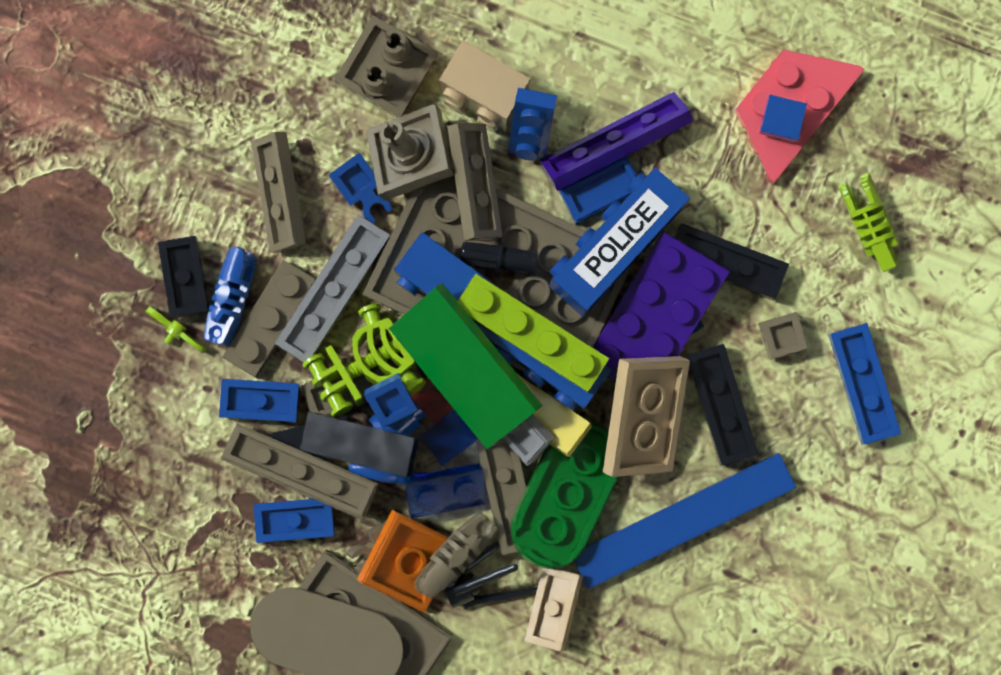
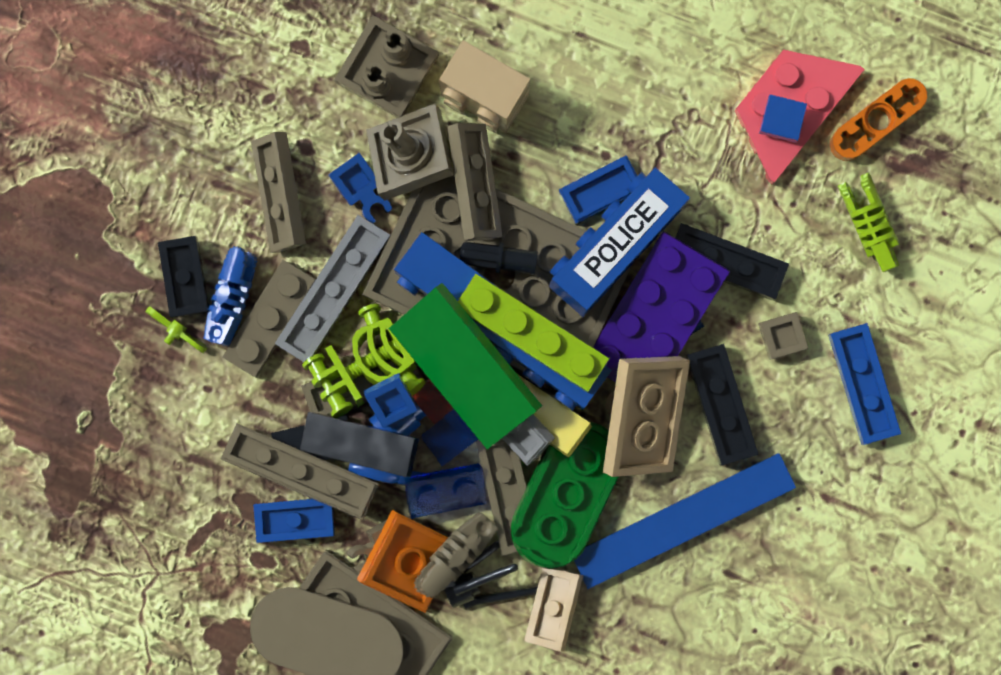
(259, 400): blue plate -> none
(531, 124): blue plate -> none
(616, 141): dark purple plate -> none
(905, 111): none -> orange beam

